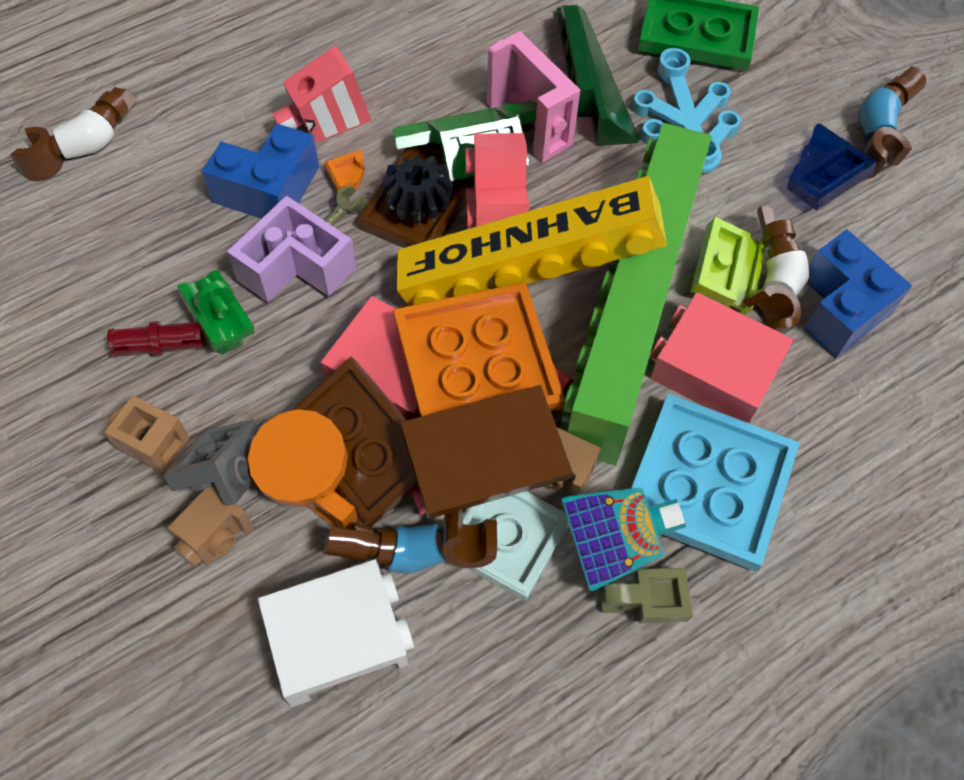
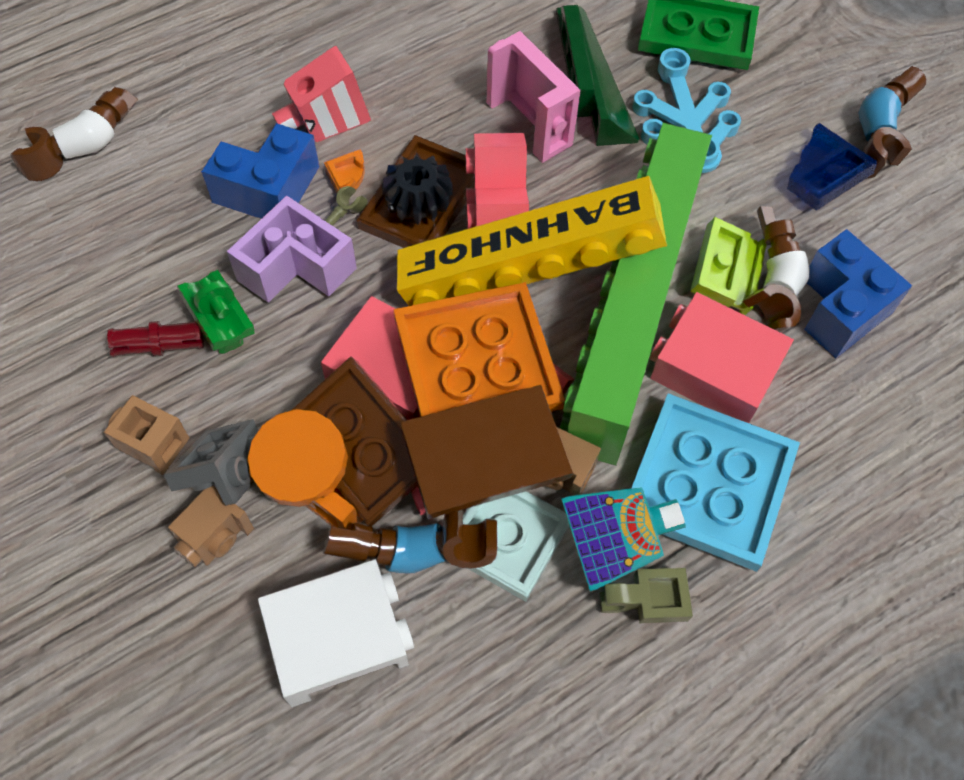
(457, 132): green plate -> none

